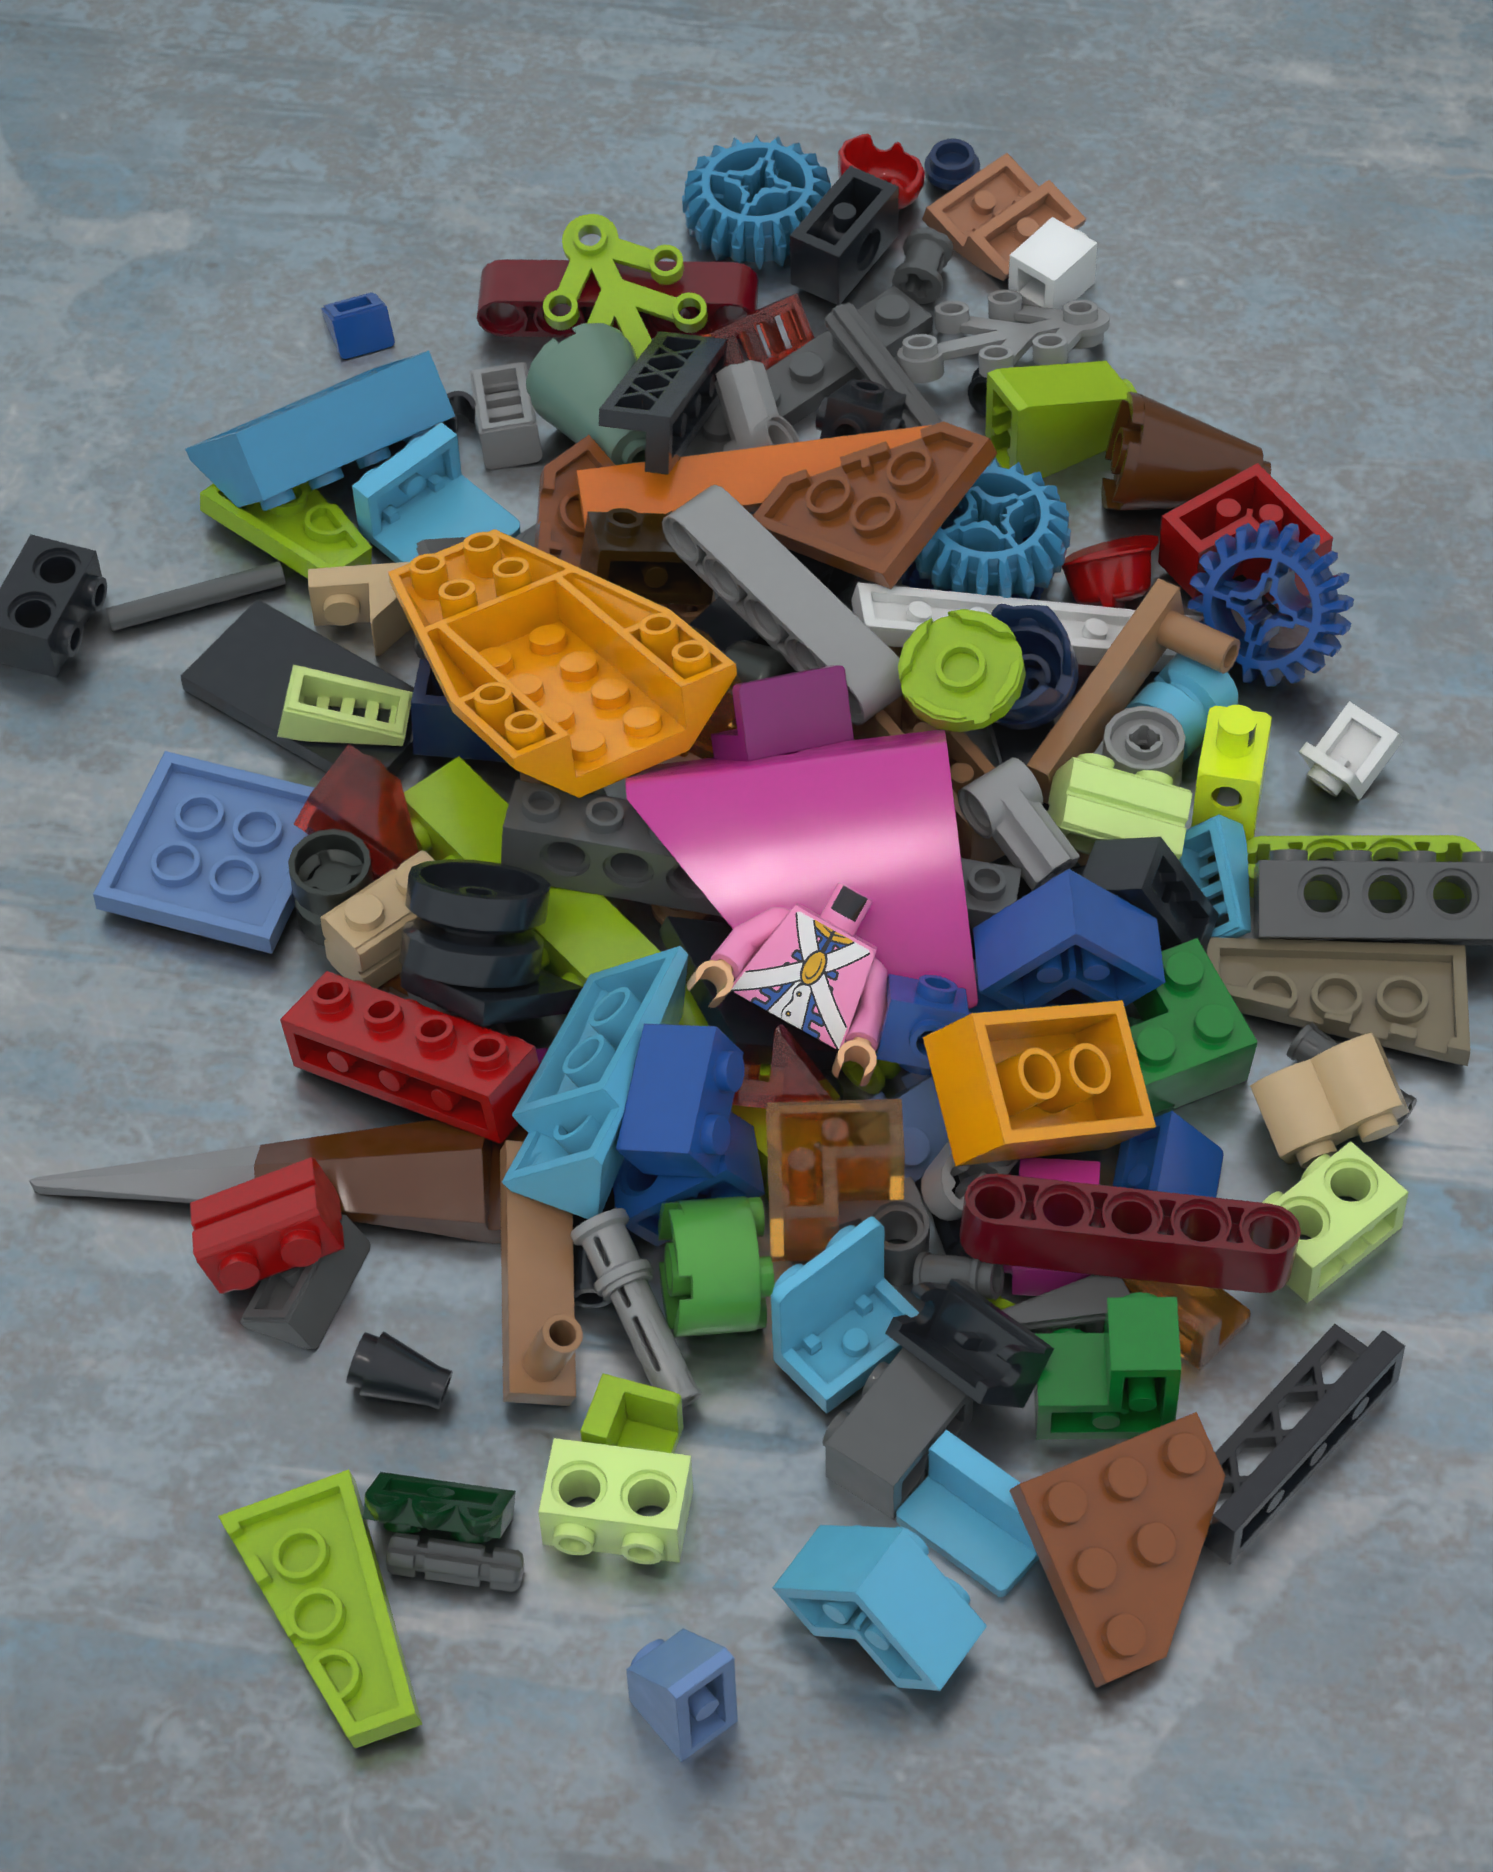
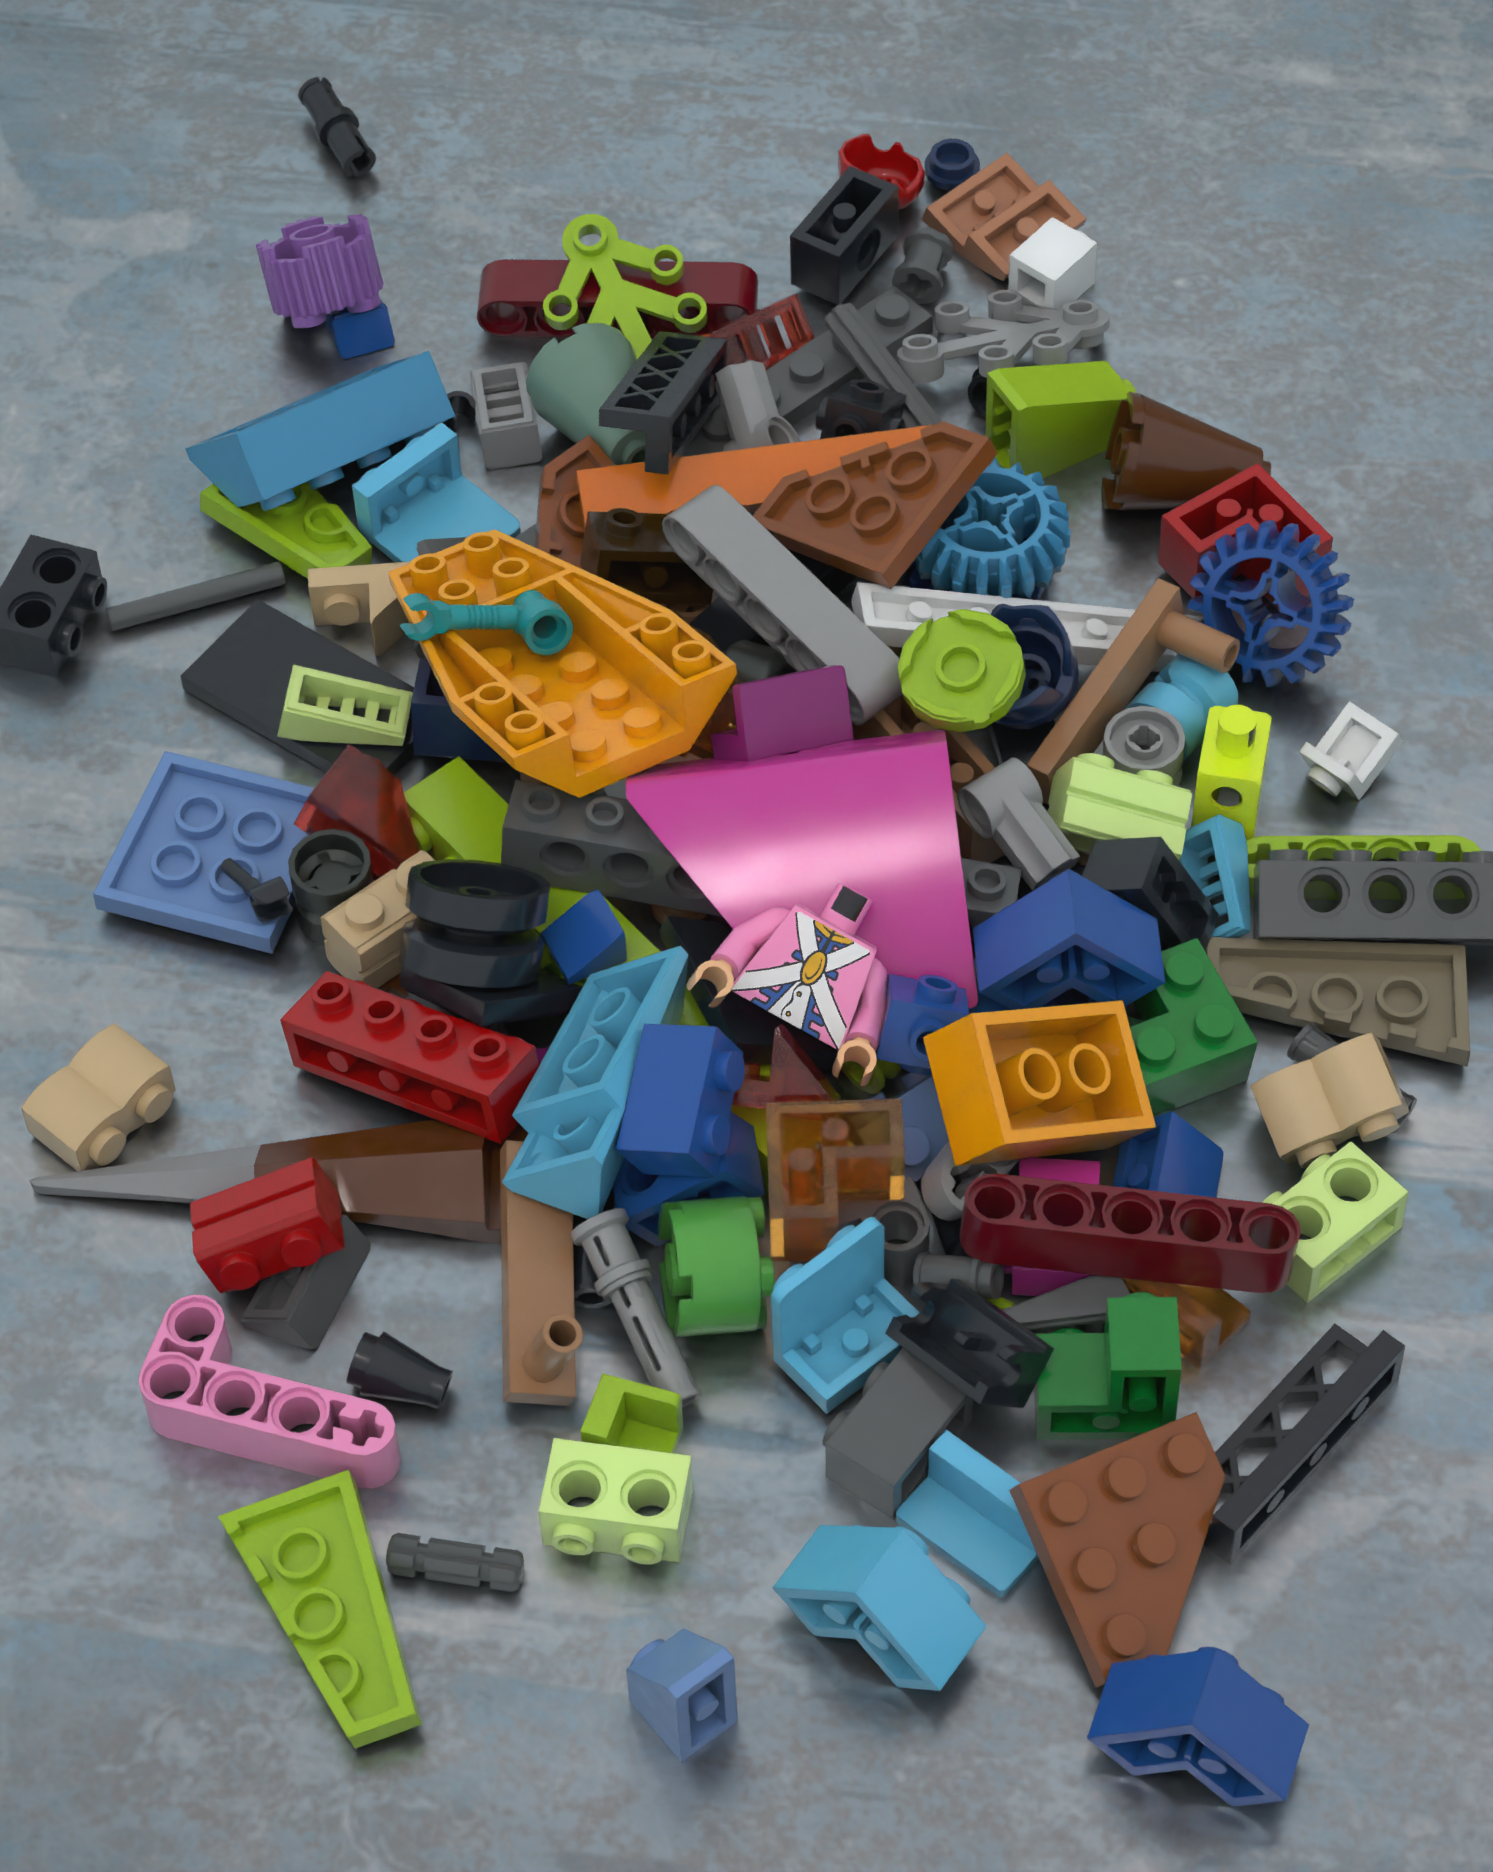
(99, 1099): none -> tan brick
(267, 899): none -> black hand
(321, 269): none -> medium lavender brick
(337, 126): none -> black pin
(346, 1431): none -> bright pink beam
(416, 1503): dark green plate -> none
(532, 615): none -> teal brick
(586, 938): none -> blue slope
(752, 199): dark azure gear -> none
(1111, 571): red piece -> none
(1203, 1718): none -> blue brick

